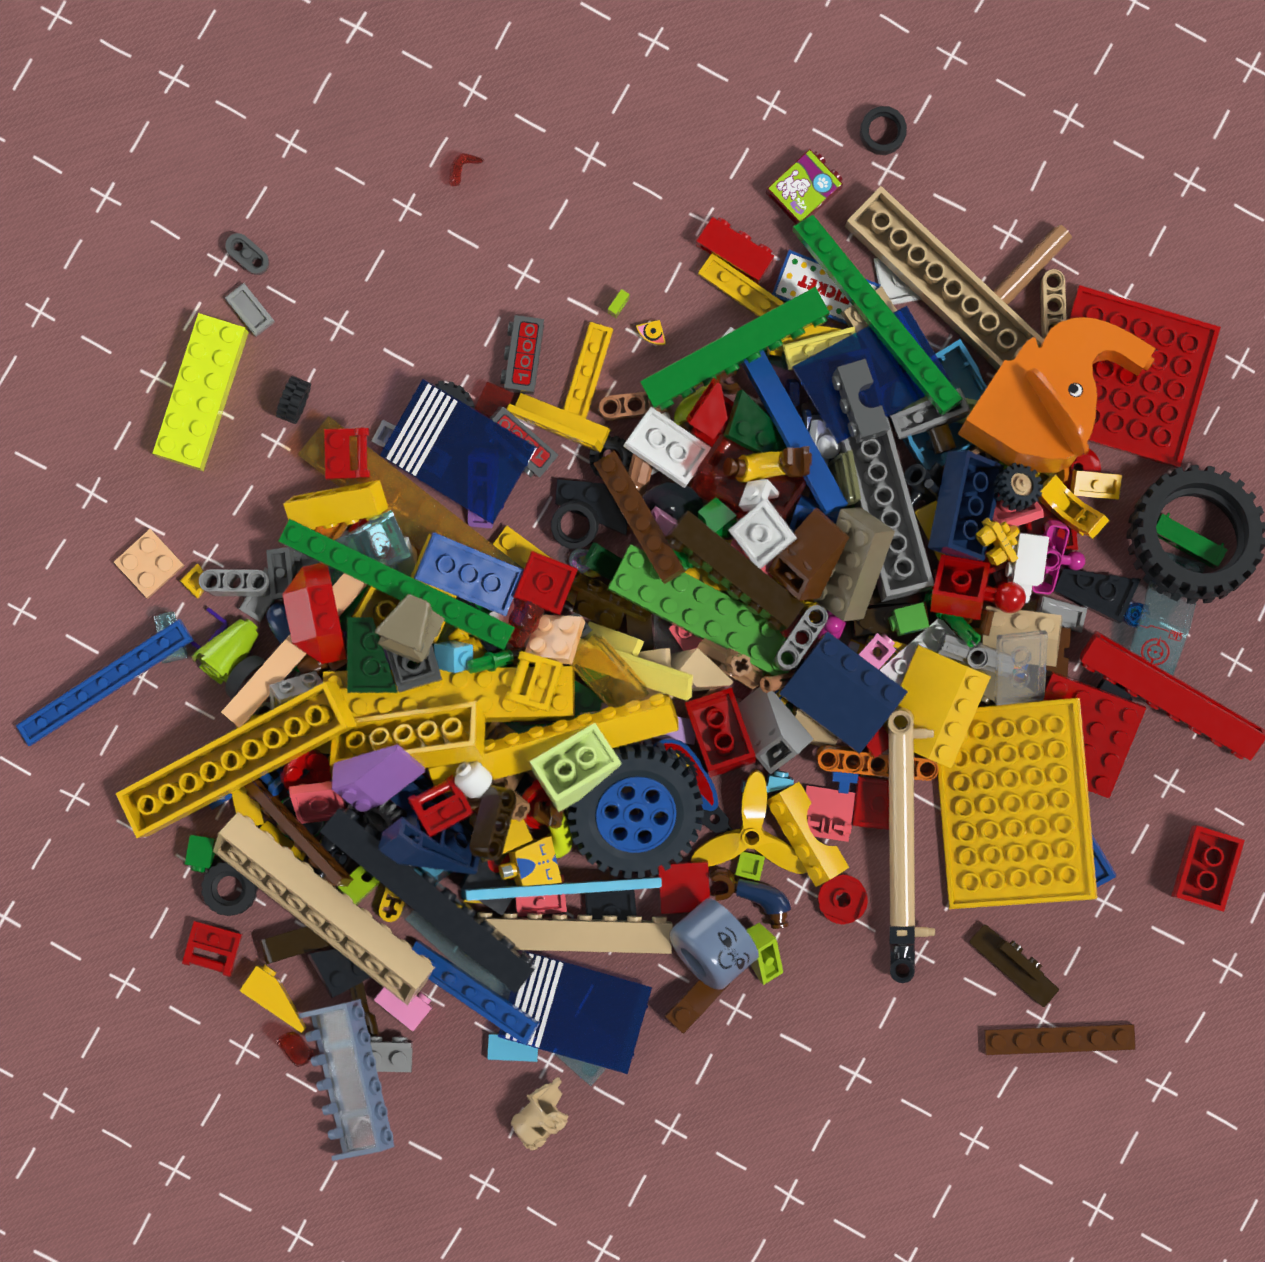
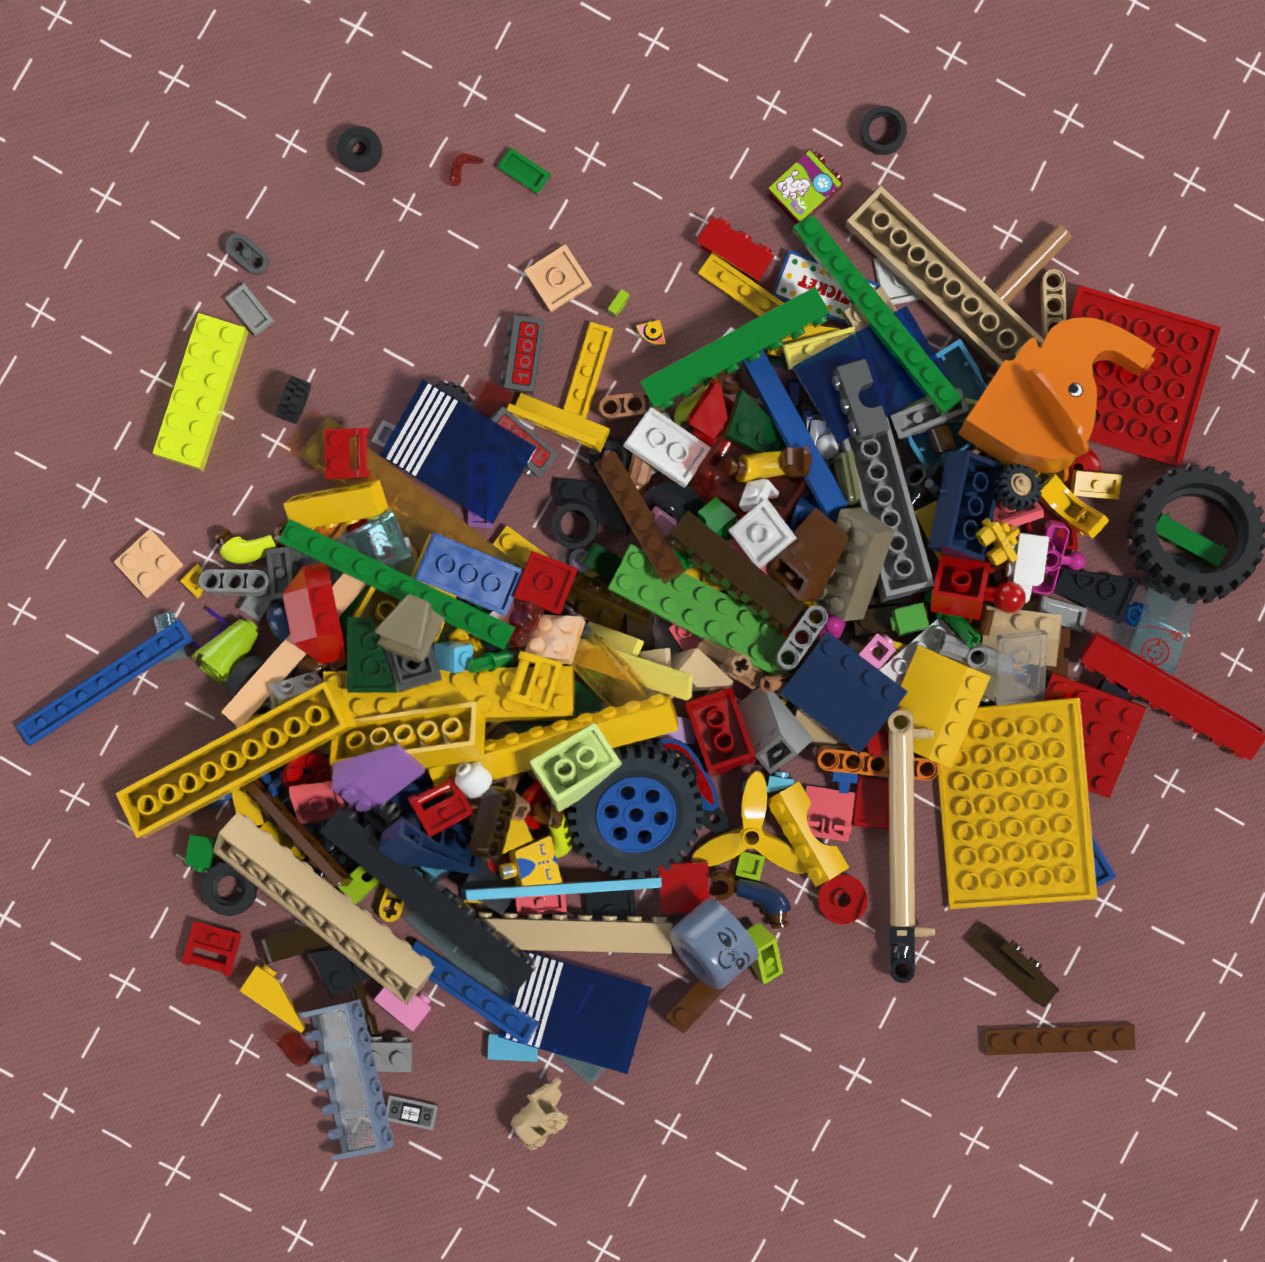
(242, 551): none -> neon yellow piece
(356, 135): none -> black tyre
(411, 1112): none -> tile
(524, 171): none -> green tile
(558, 278): none -> light nougat plate
(1208, 868): red brick -> none

